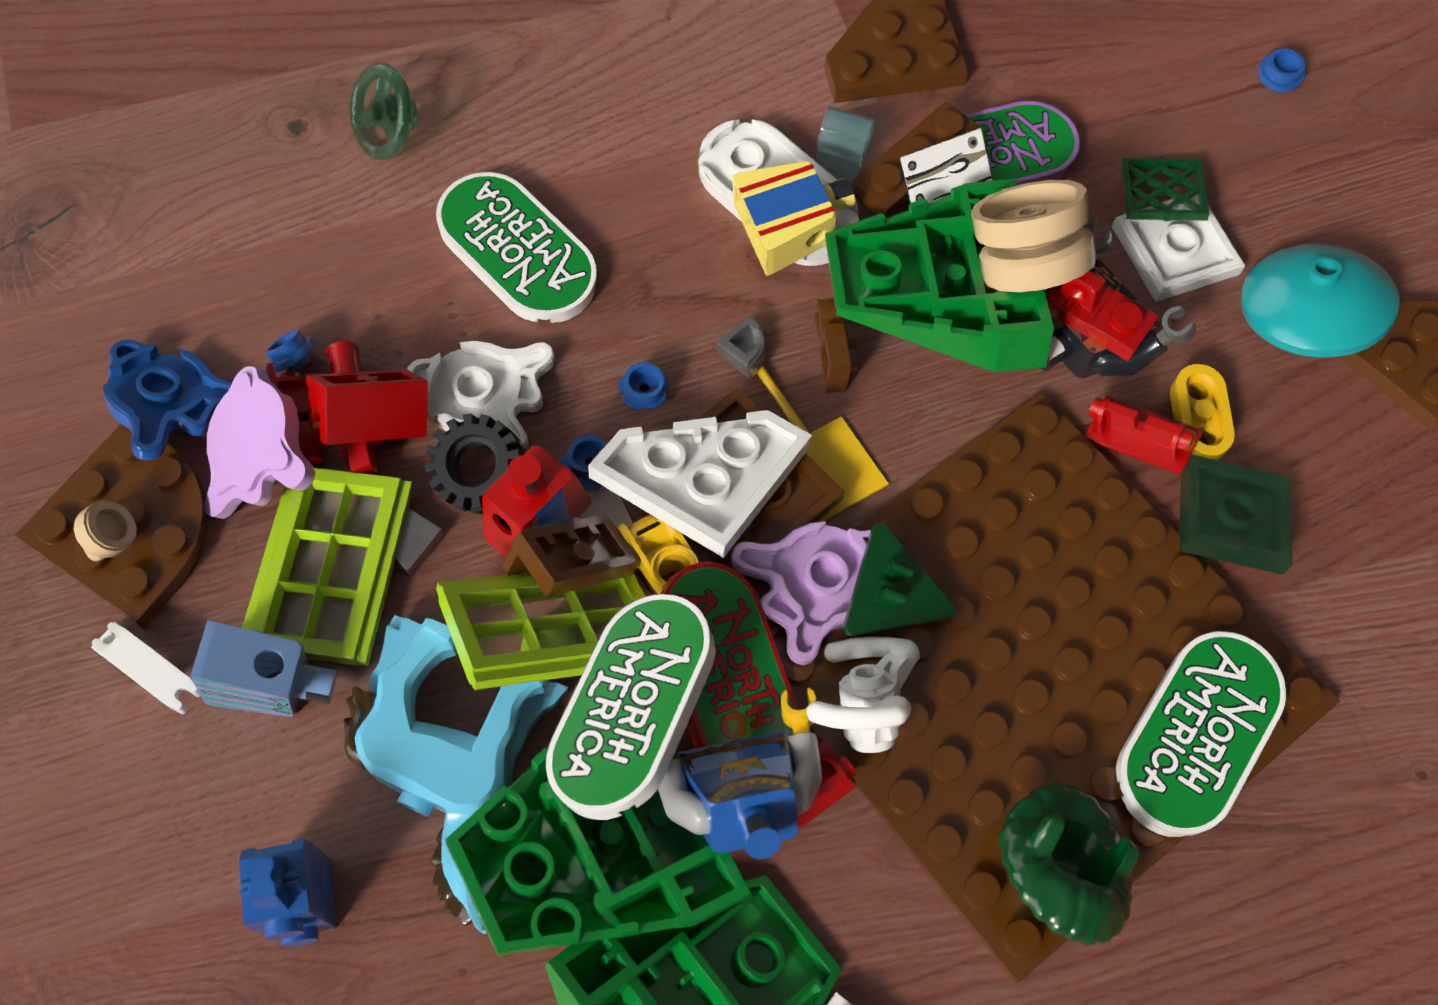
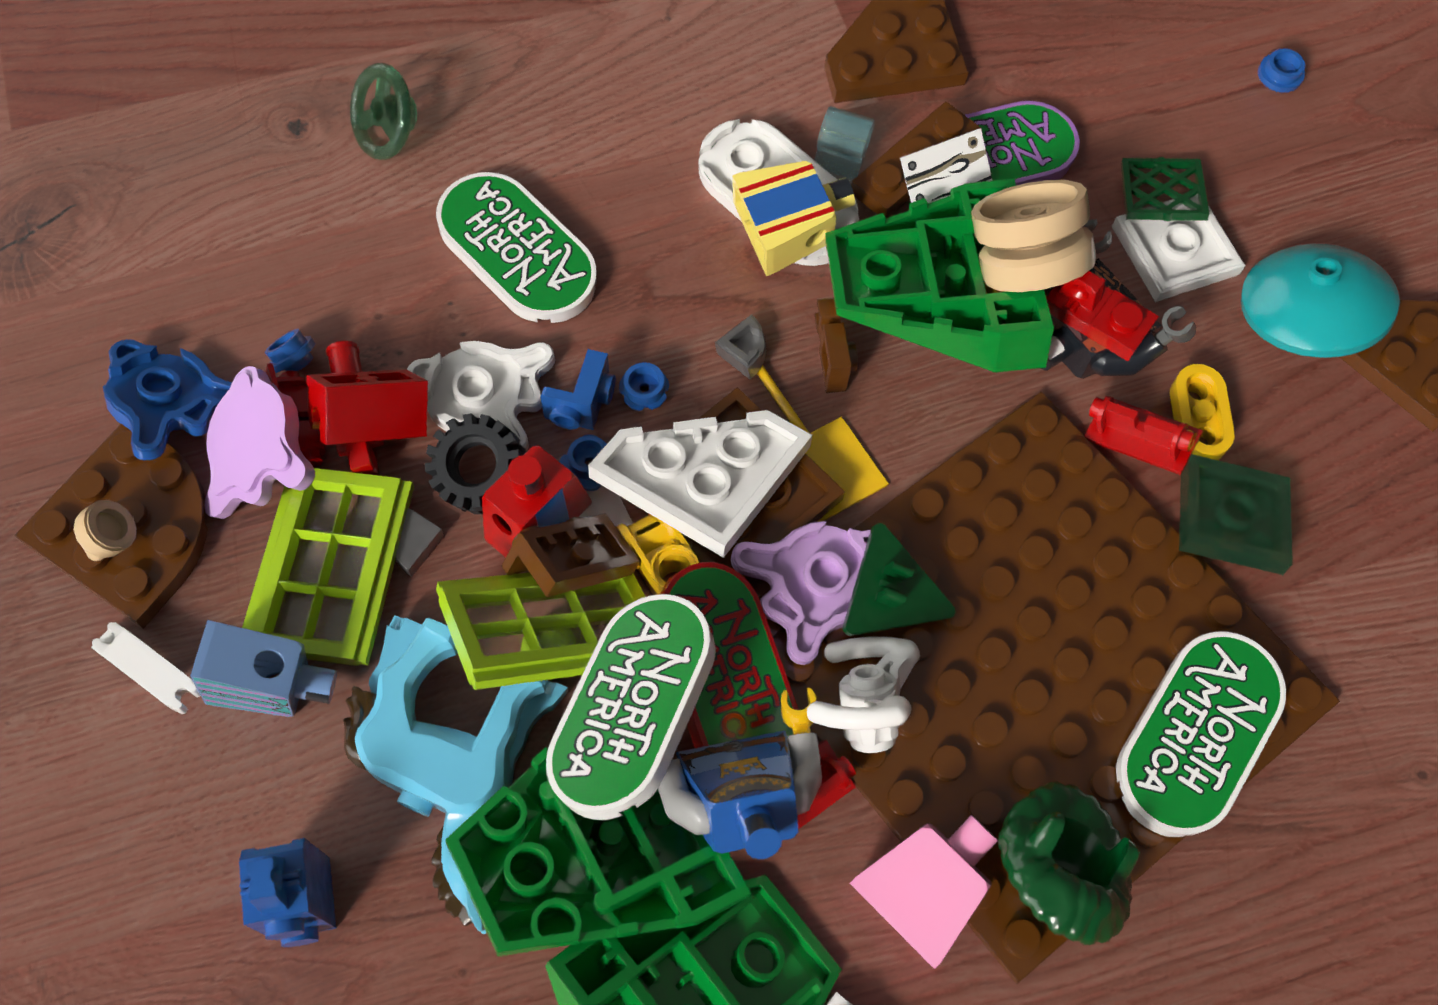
(582, 406): none -> blue bracket
(930, 886): none -> bright pink torso

